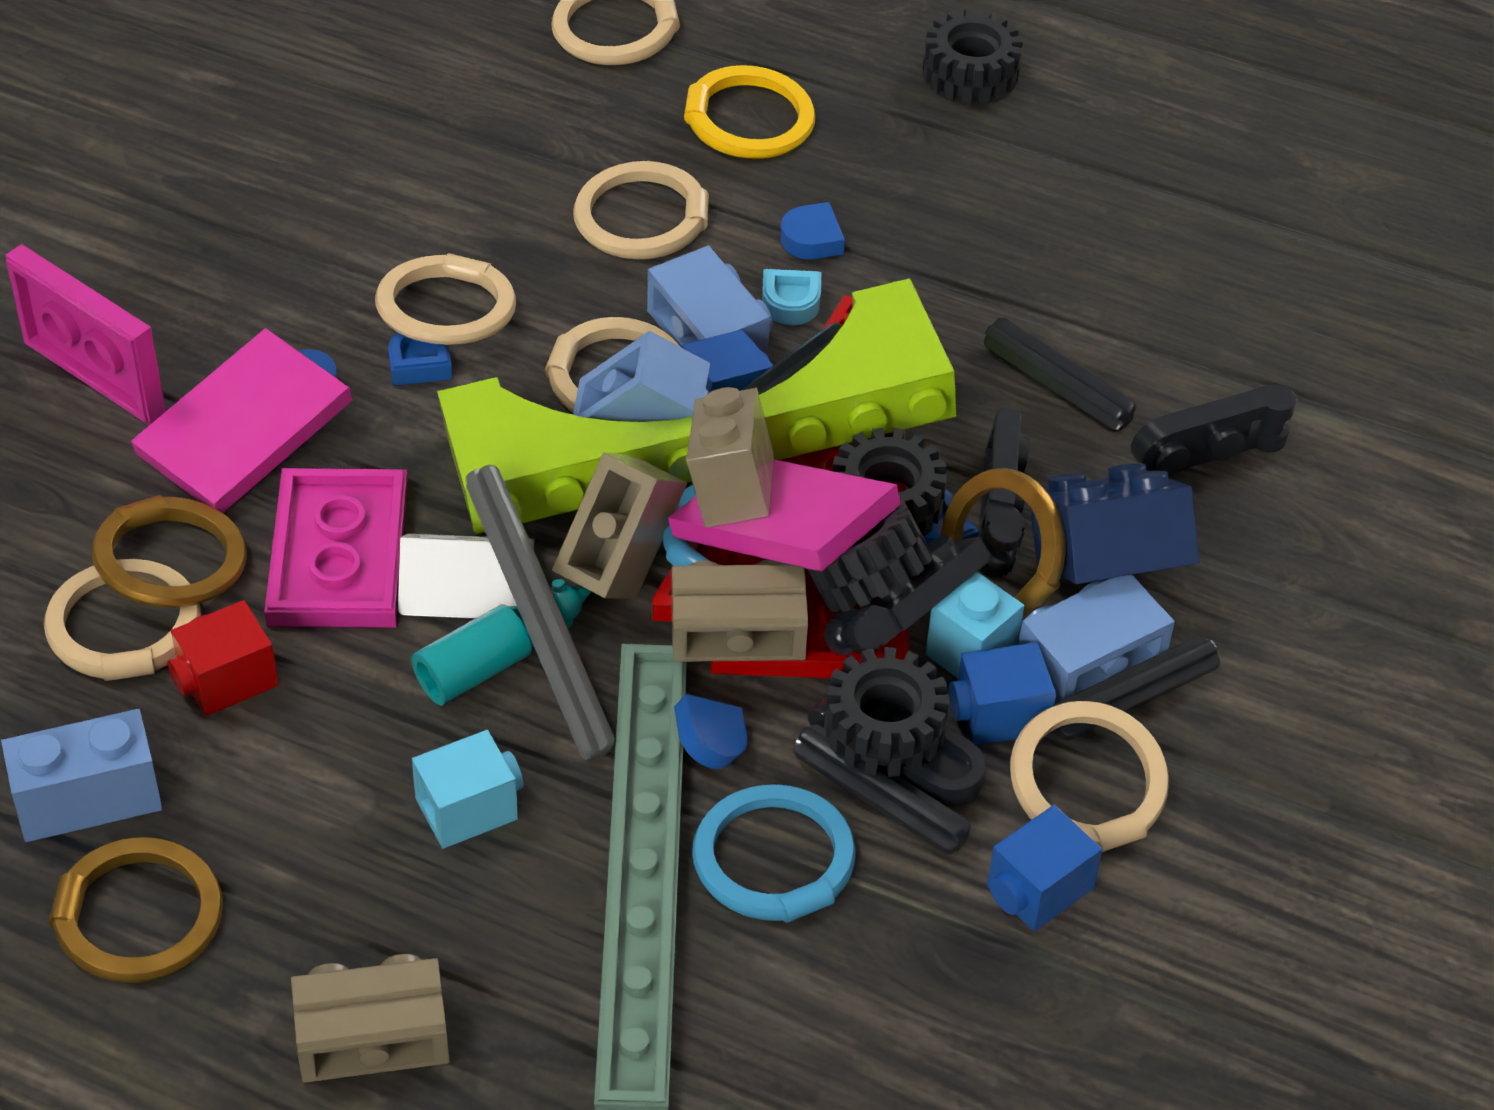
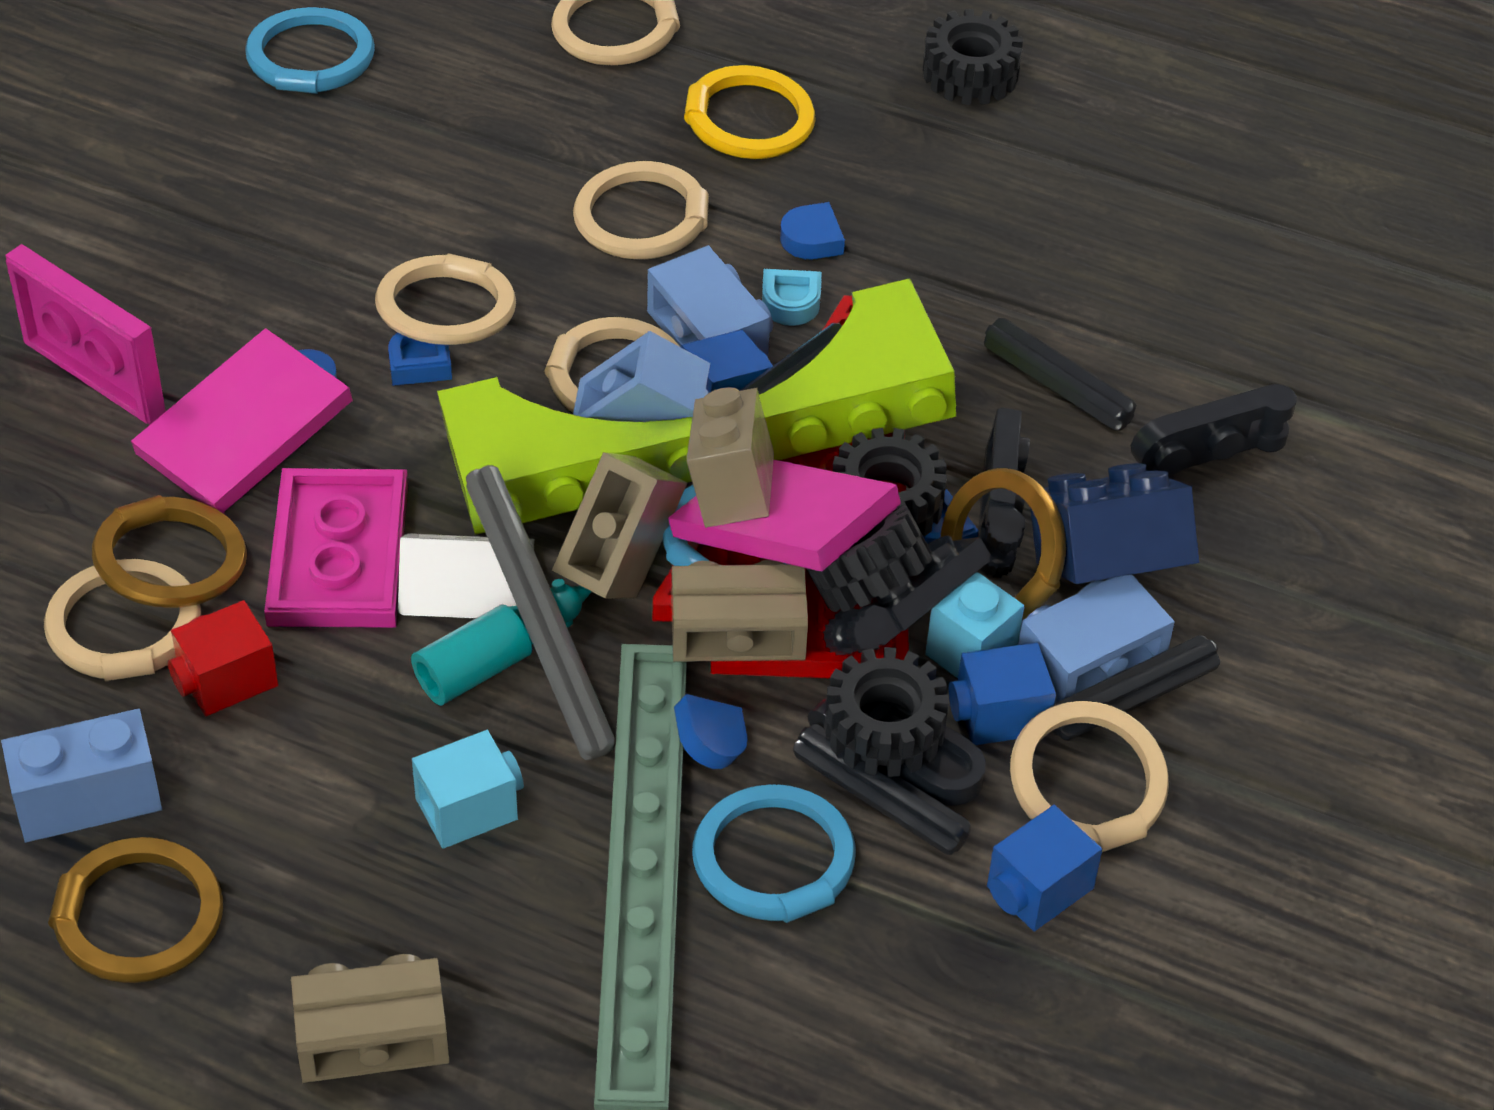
(305, 80): none -> dark azure piece

